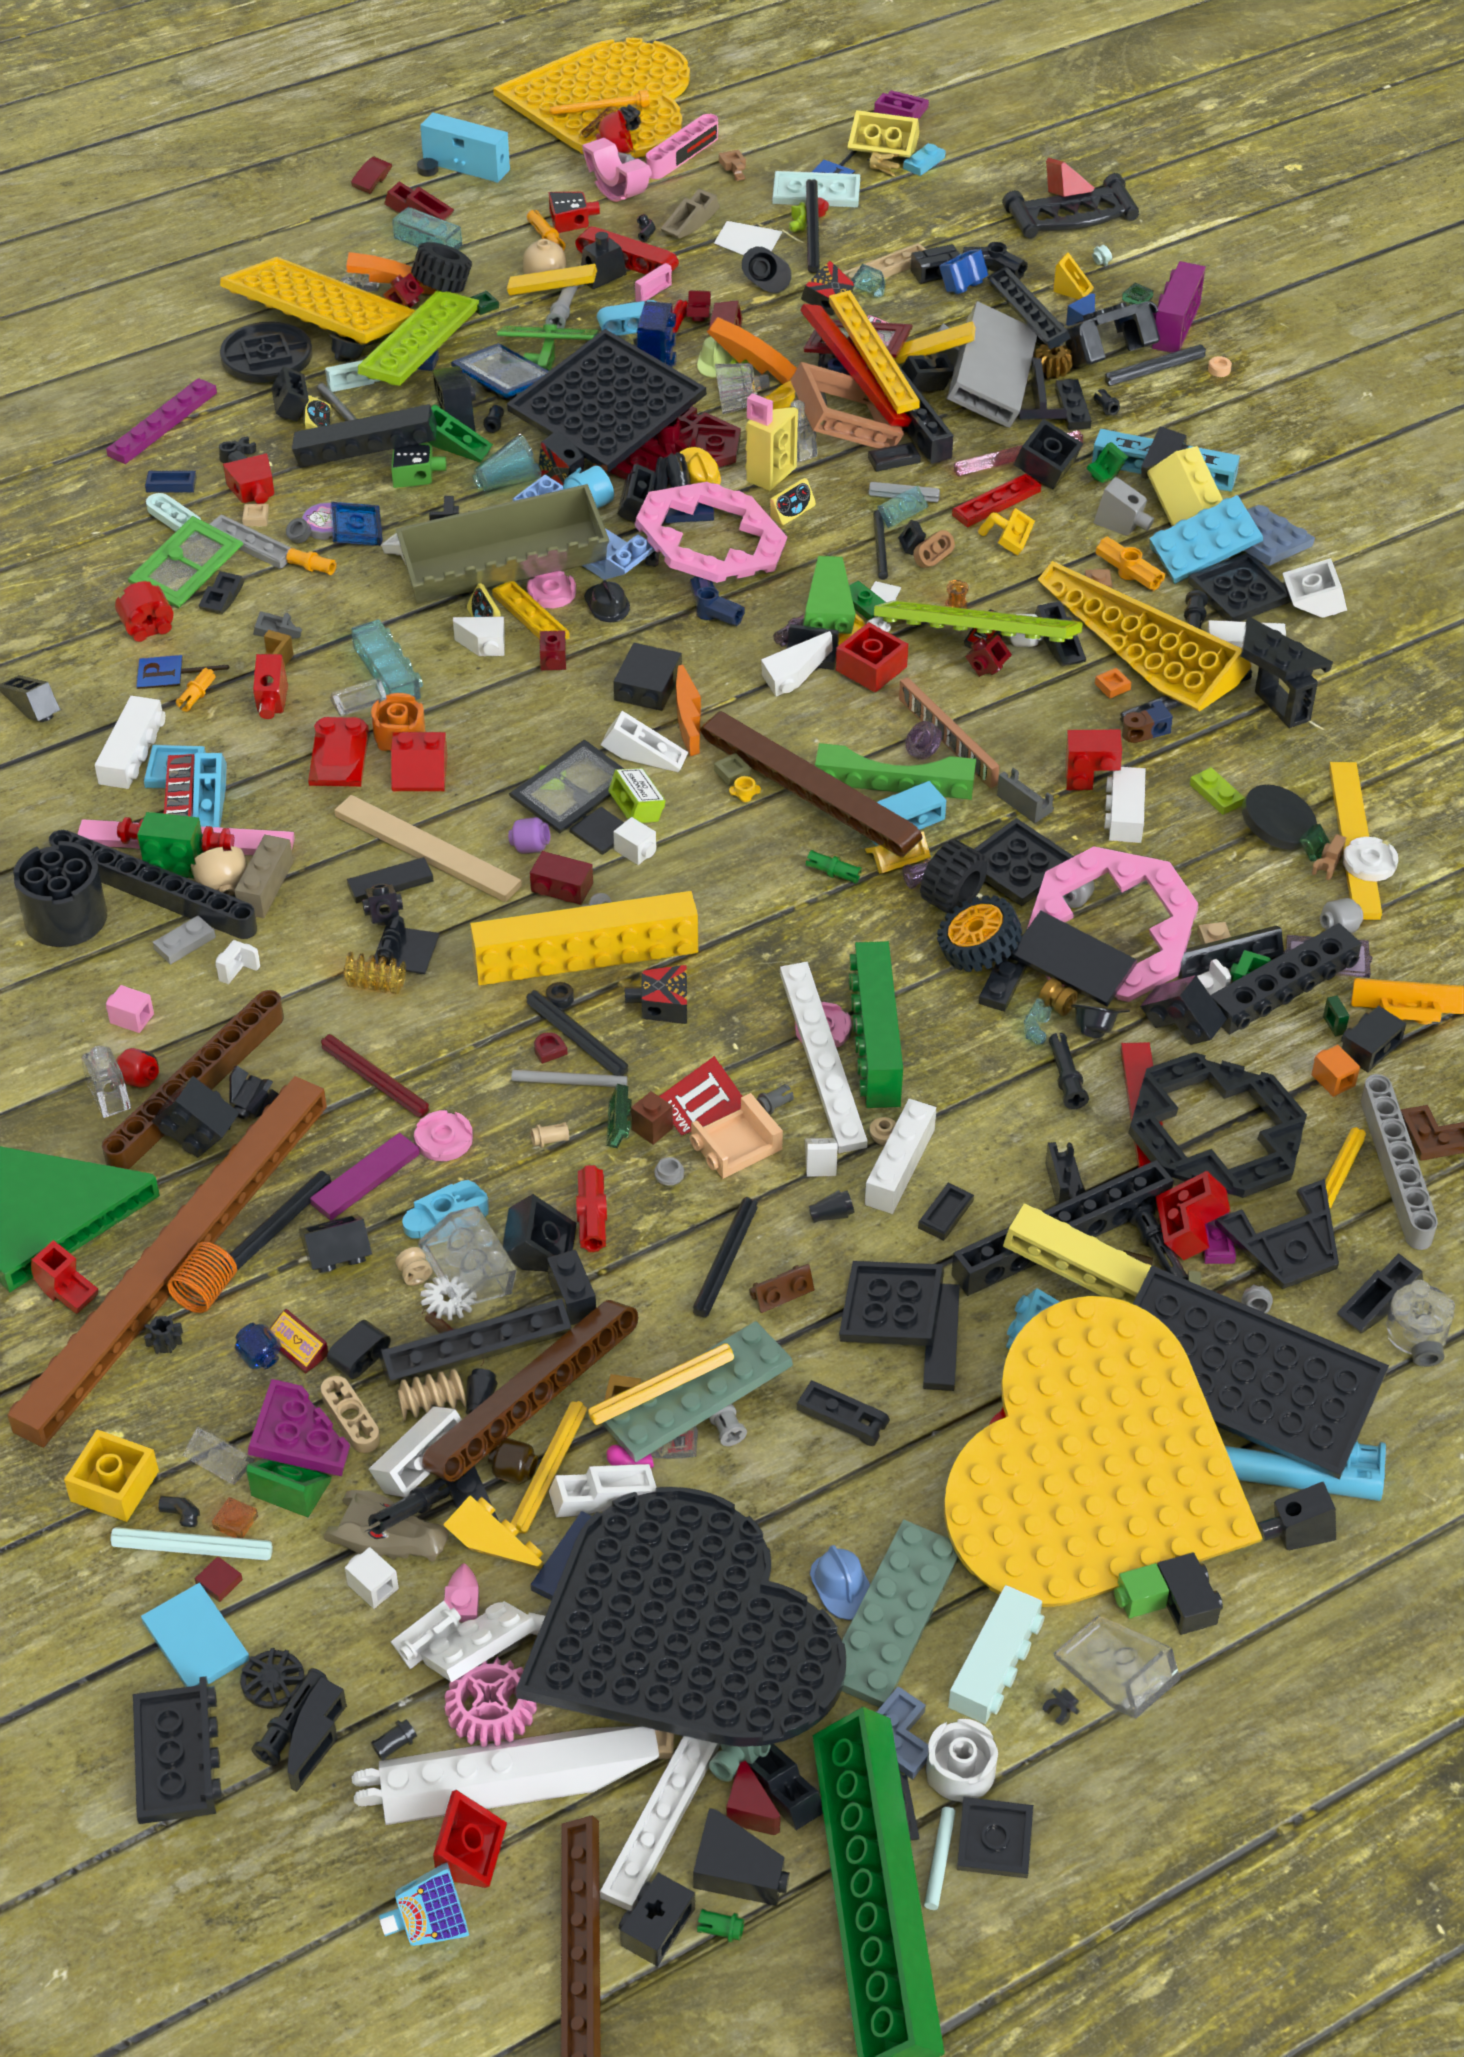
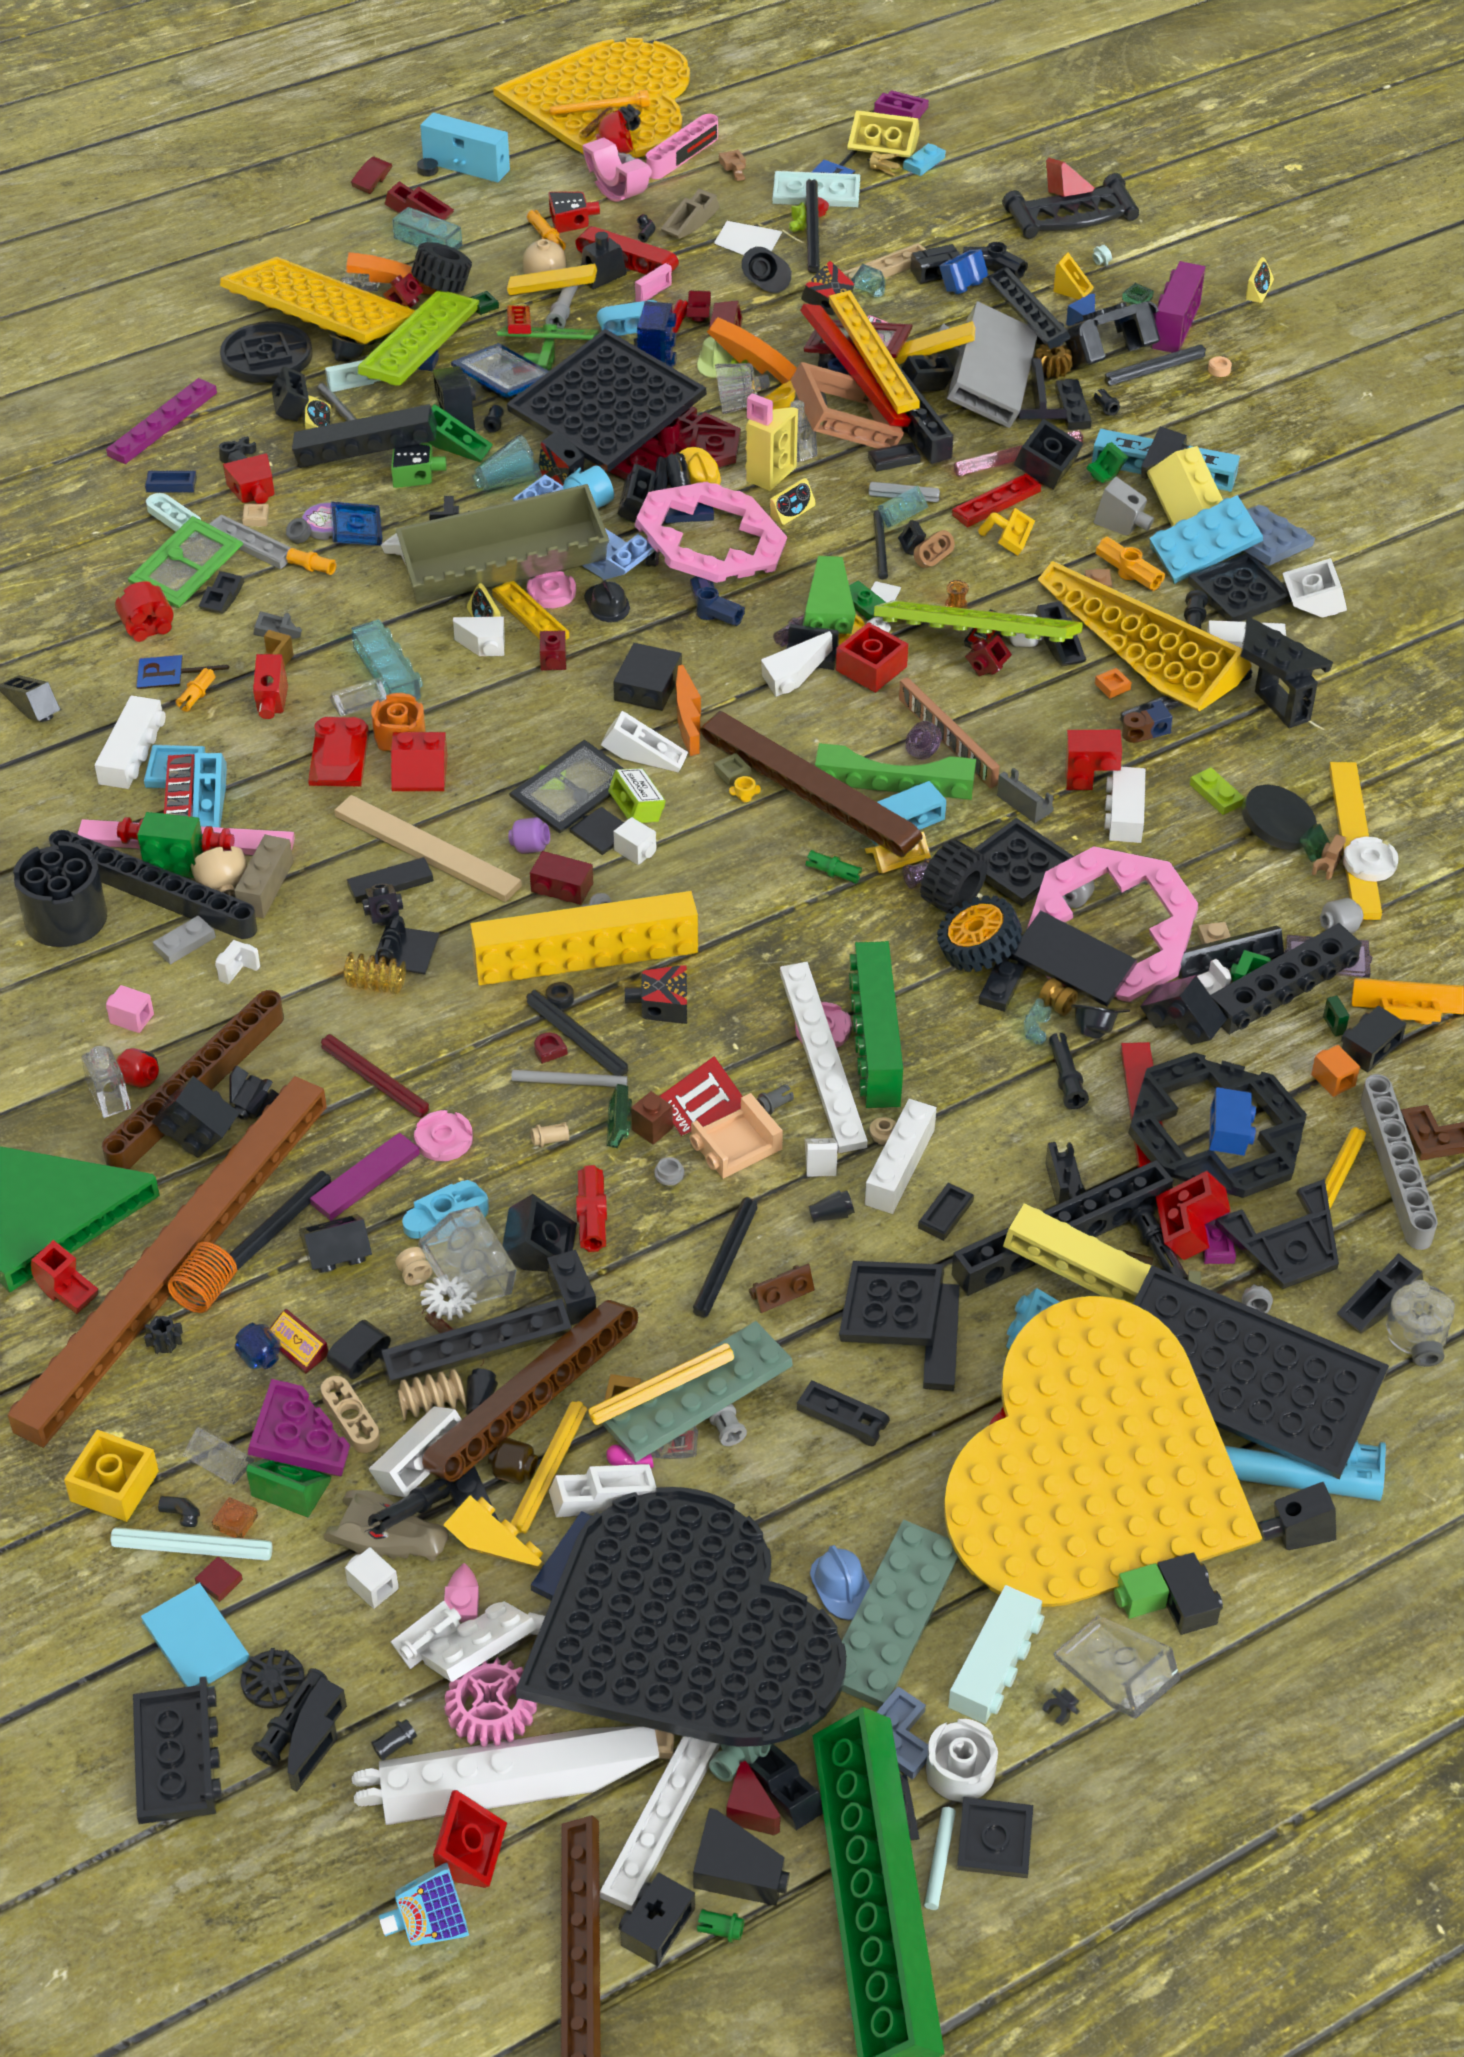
(518, 319): none -> red tile
(1231, 1121): none -> blue brick
(1259, 282): none -> slope

